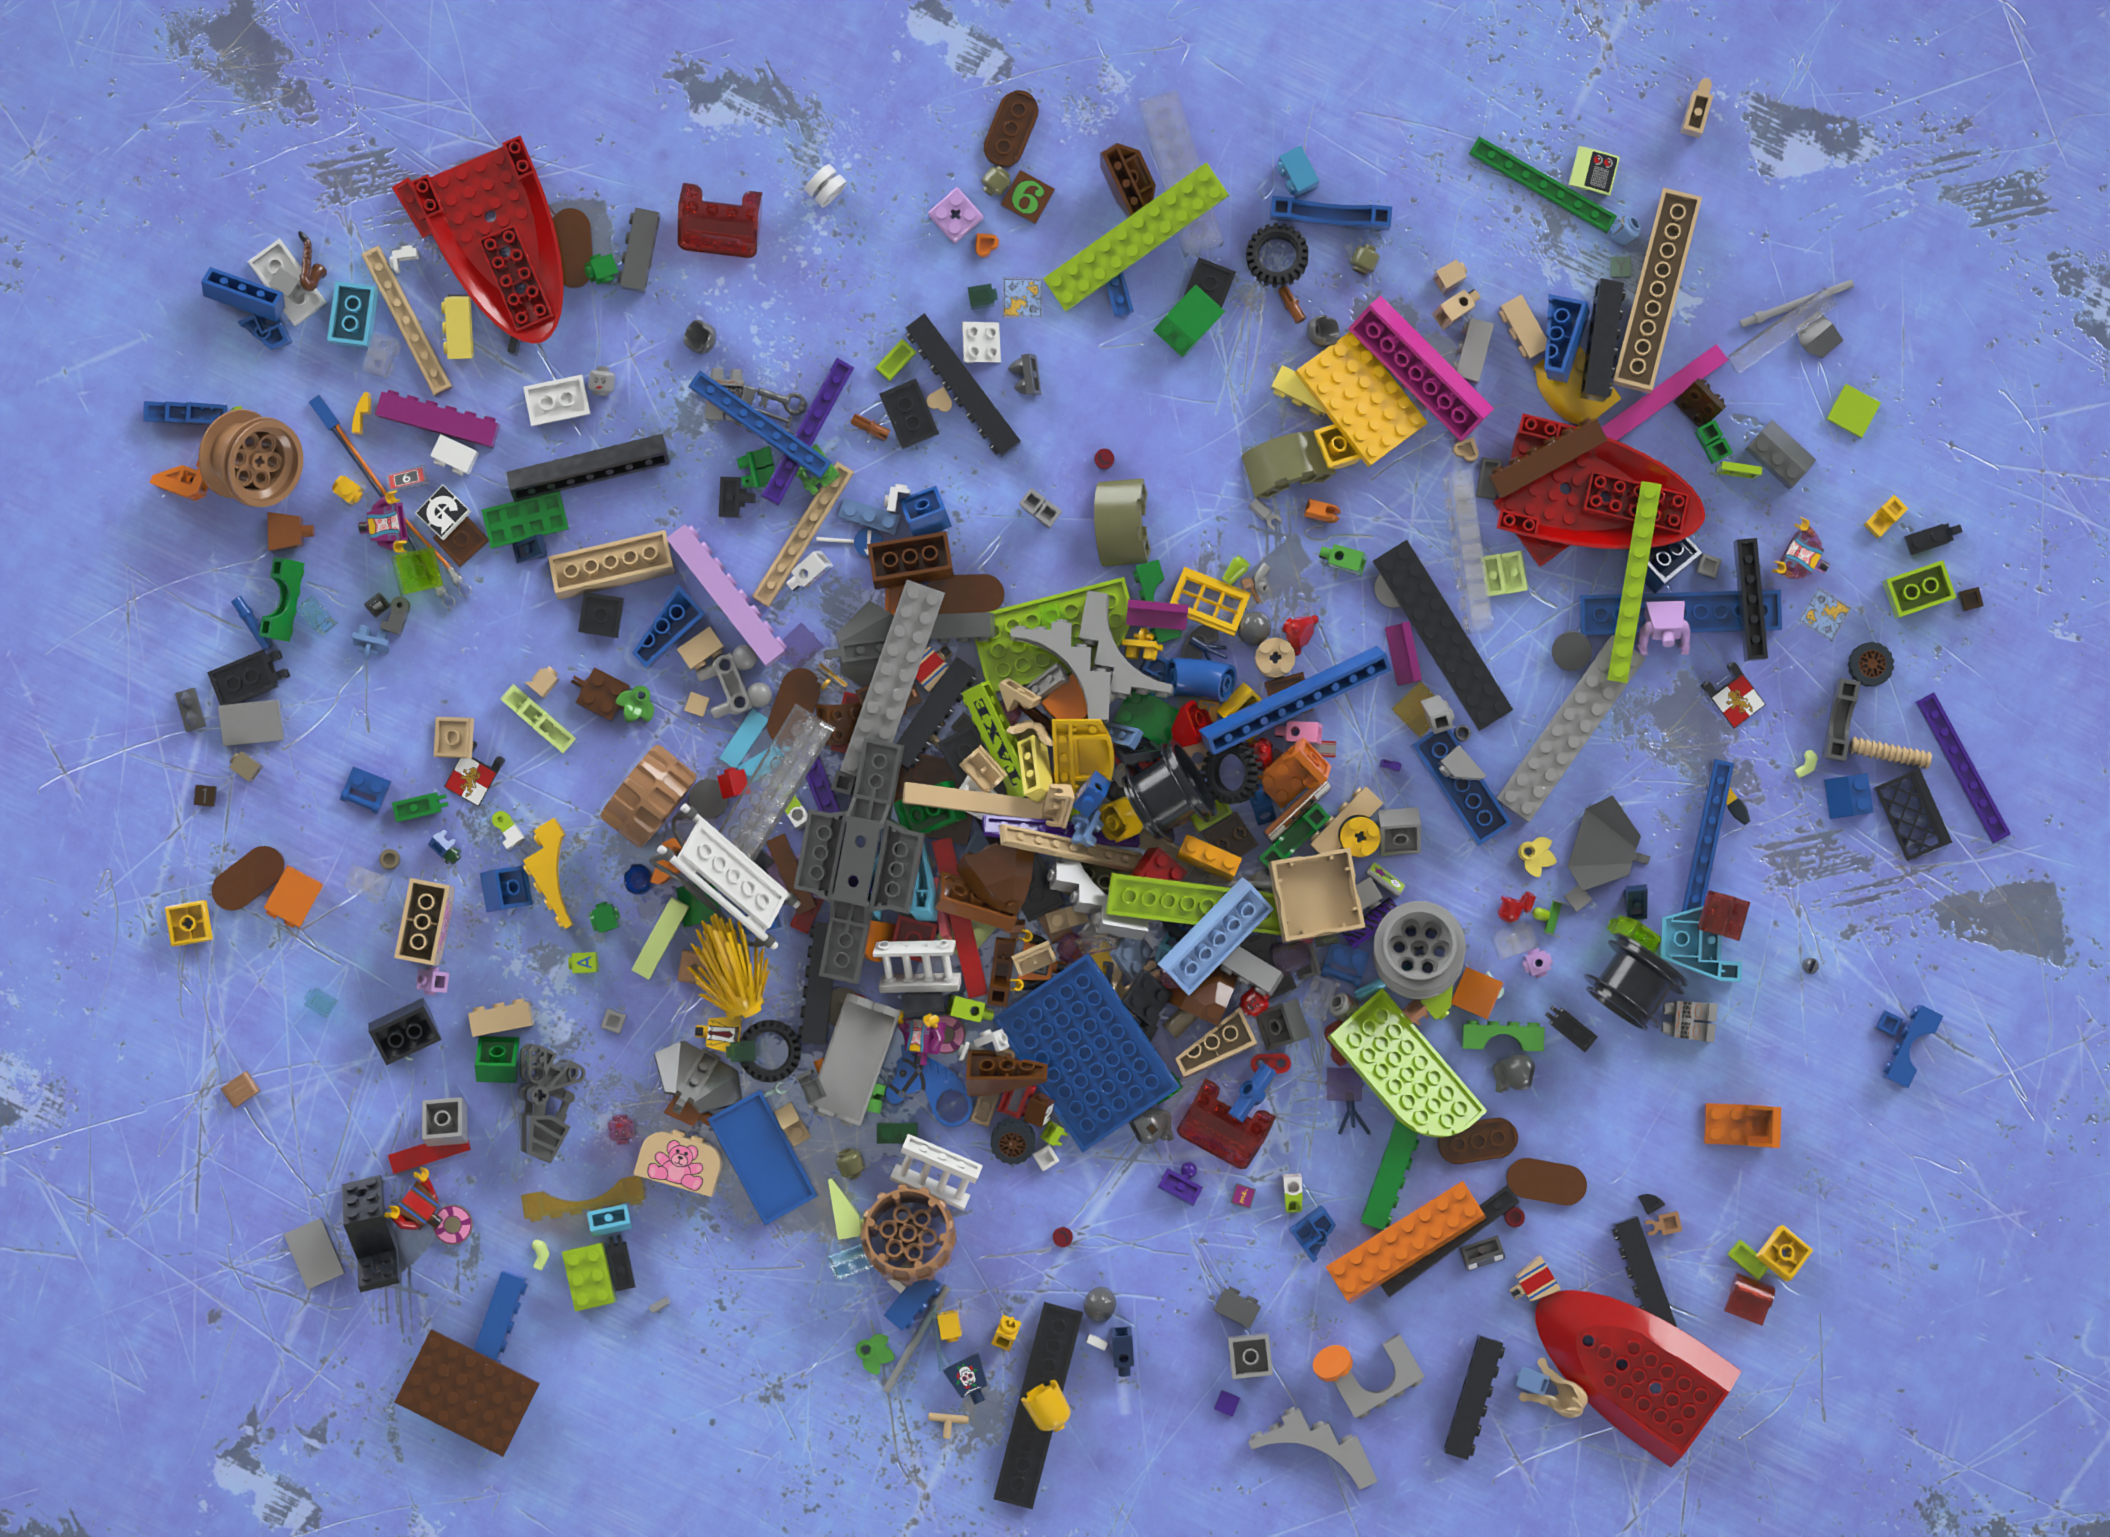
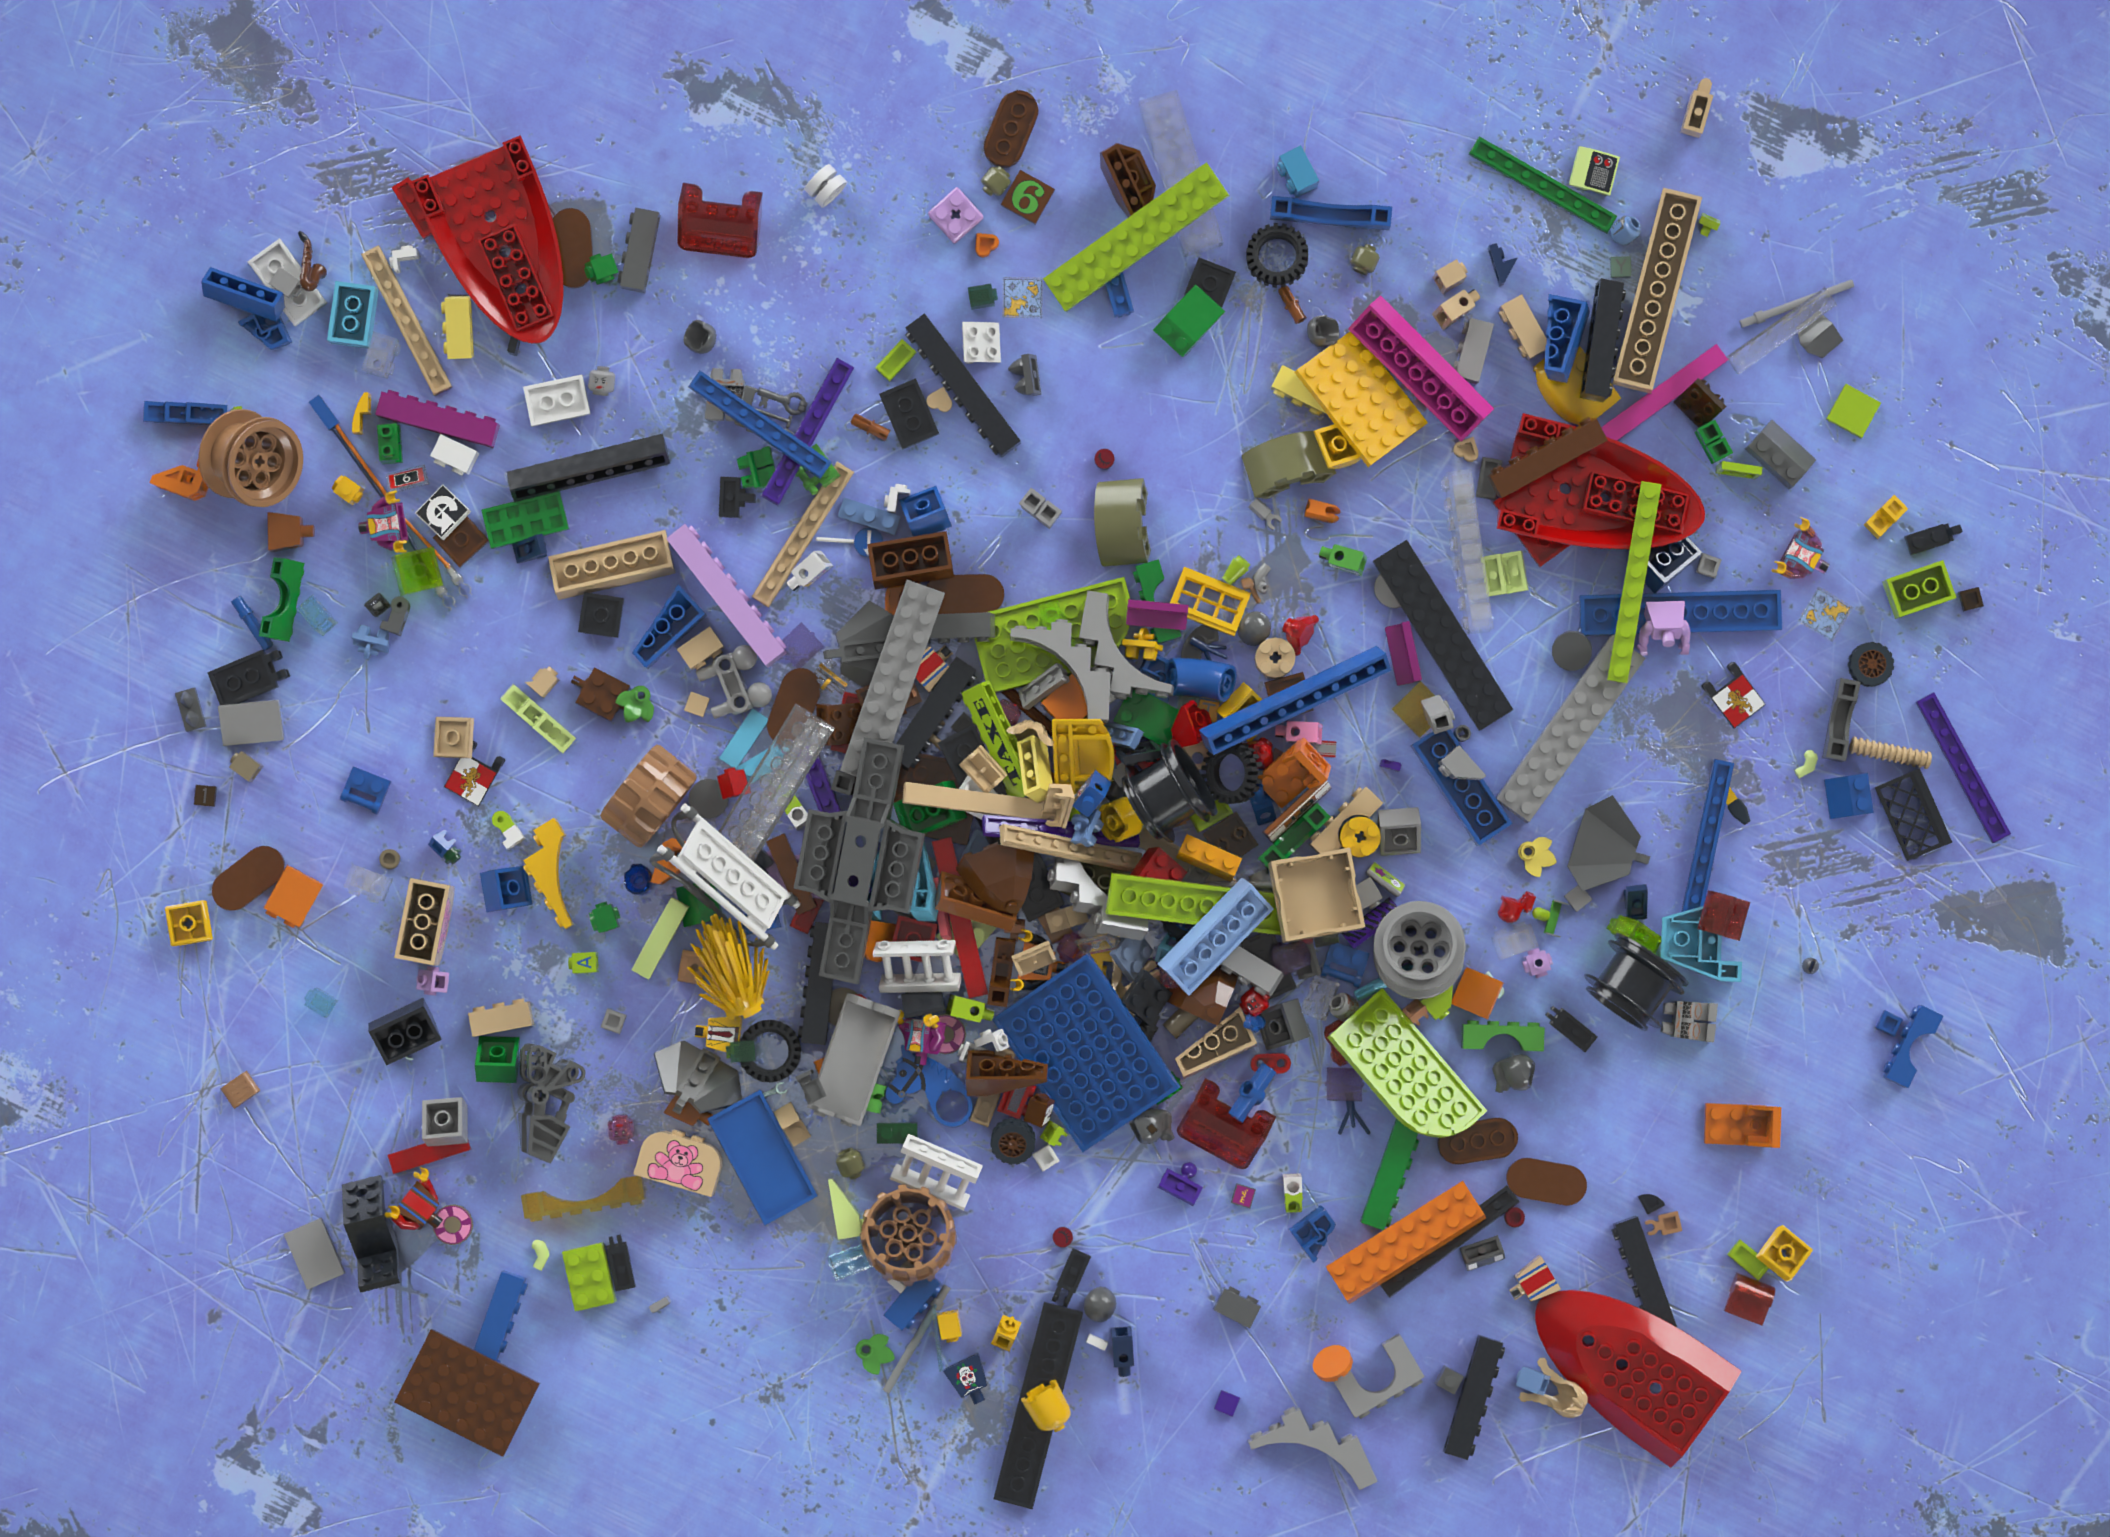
(388, 438): none -> green hips
(418, 806): green hinge -> none
(609, 1220): medium azure brick -> none
(948, 1419): tan piece -> none
(1017, 694): tan slope -> none
(1071, 1275): none -> black hinge
(1250, 1355): light grey brick -> none
(1254, 1023): none -> blue piece
(1449, 1379): none -> dark grey brick
(1500, 268): none -> dark blue slope
(1708, 224): none -> lime tile
(1750, 599): black brick -> none

